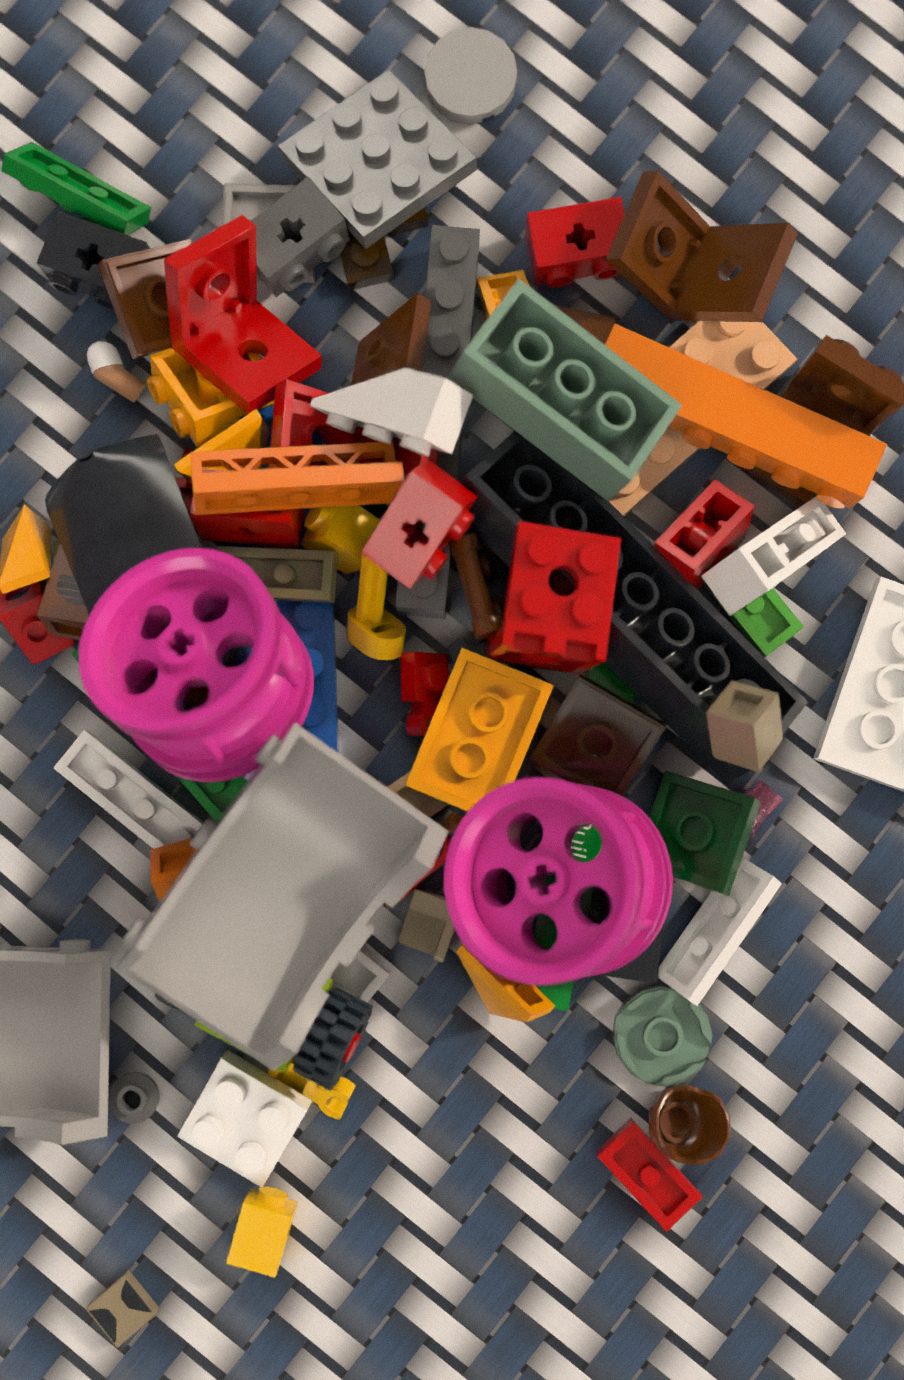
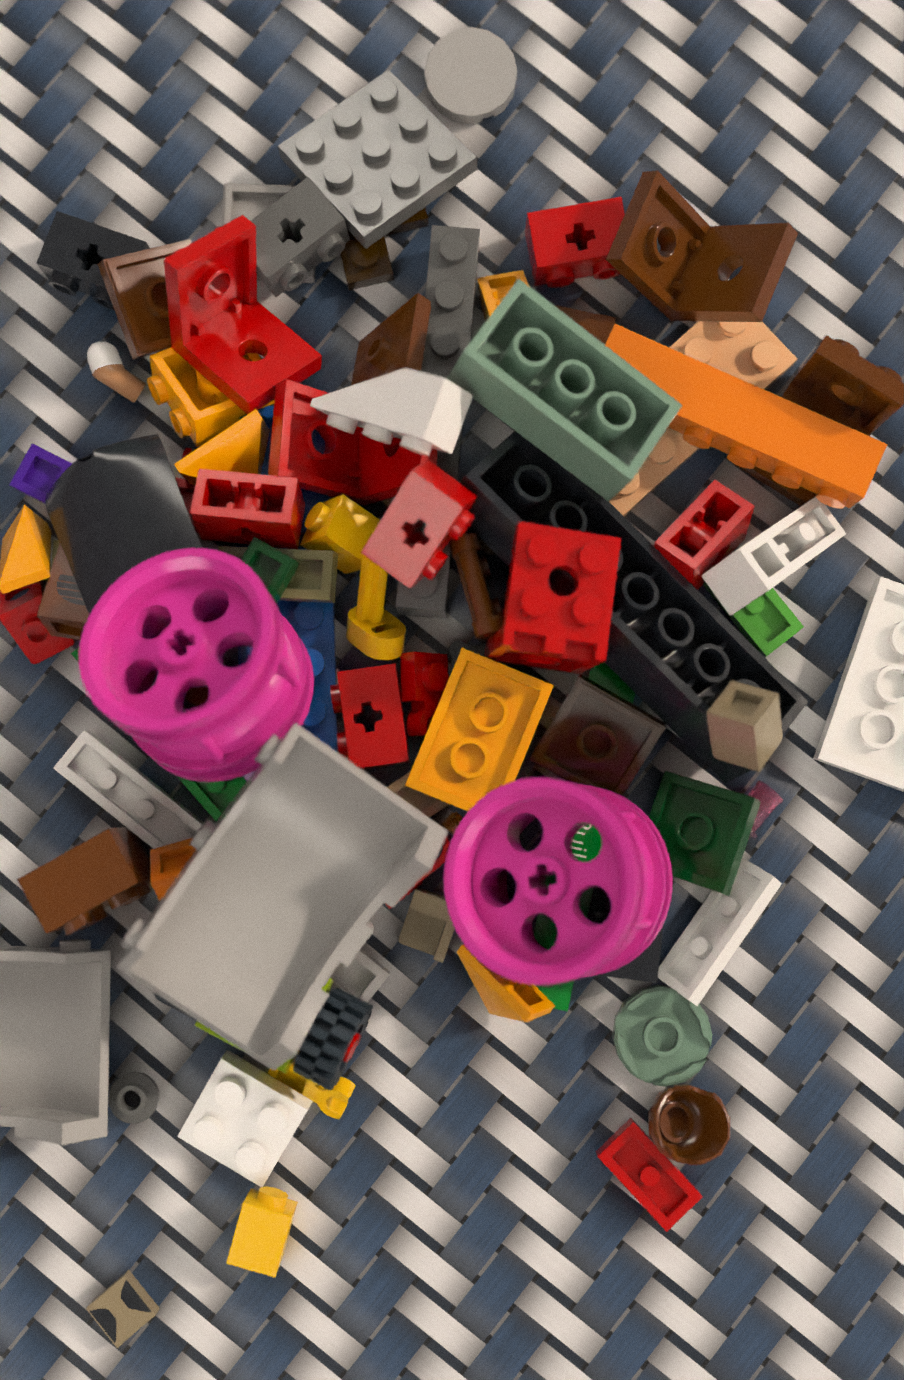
(38, 472): none -> dark purple plate
(75, 189): green plate -> none
(85, 880): none -> reddish brown brick
(270, 566): none -> dark green tile
(295, 485): orange fence -> none
(381, 690): none -> red brick

